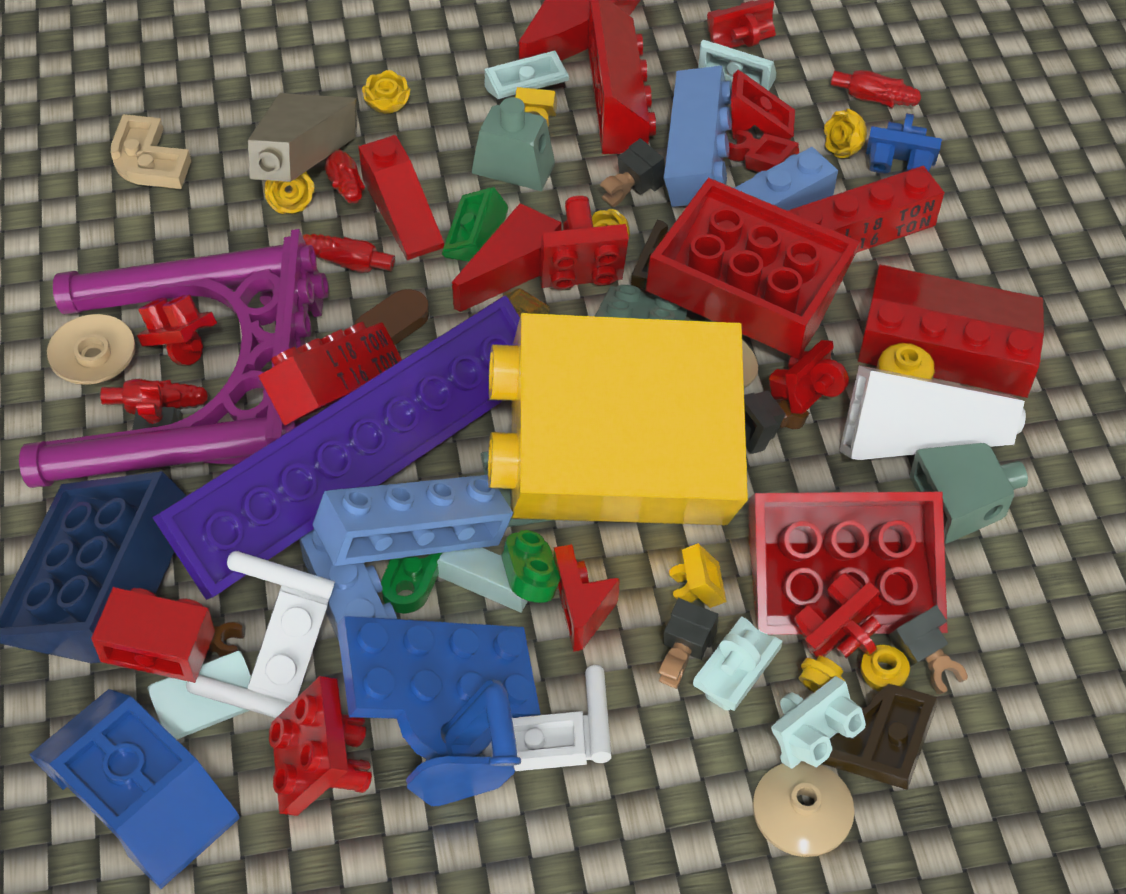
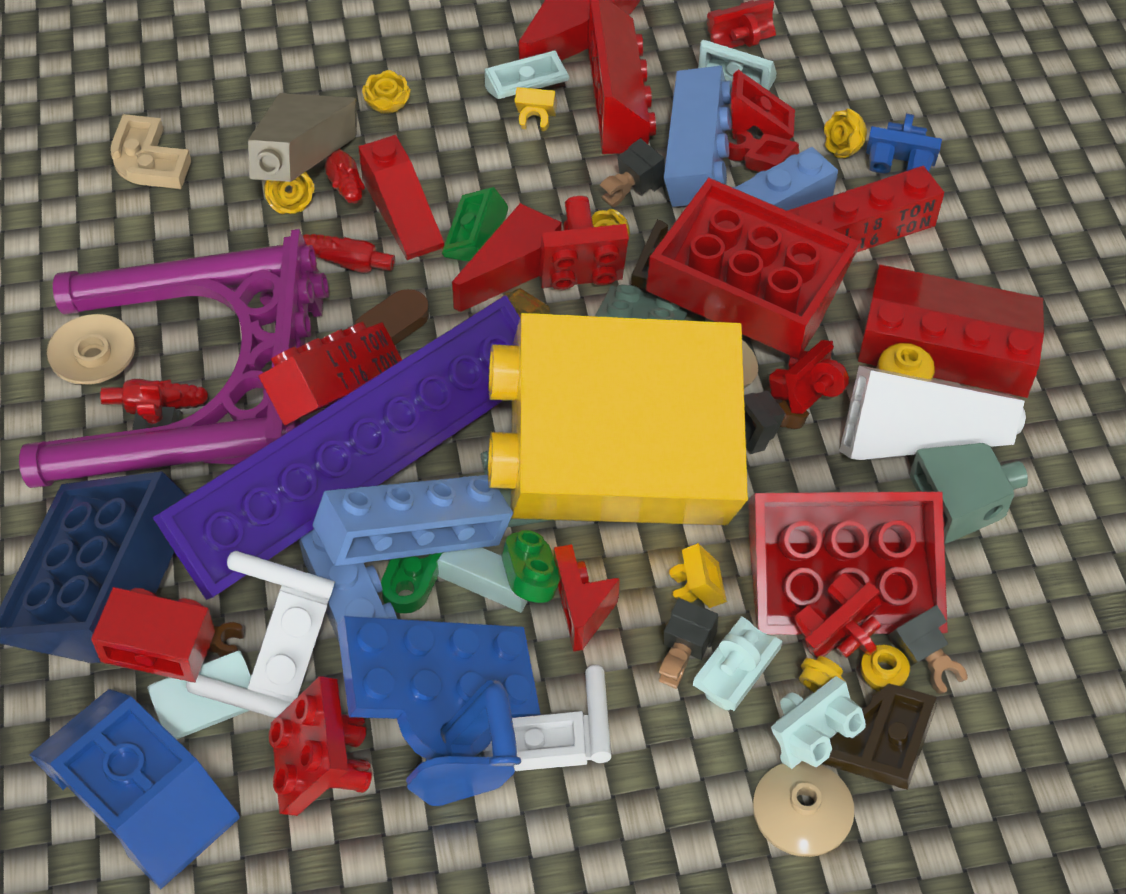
(175, 325): red hips -> none
(514, 146): sand green torso -> none
(876, 88): red piece -> none

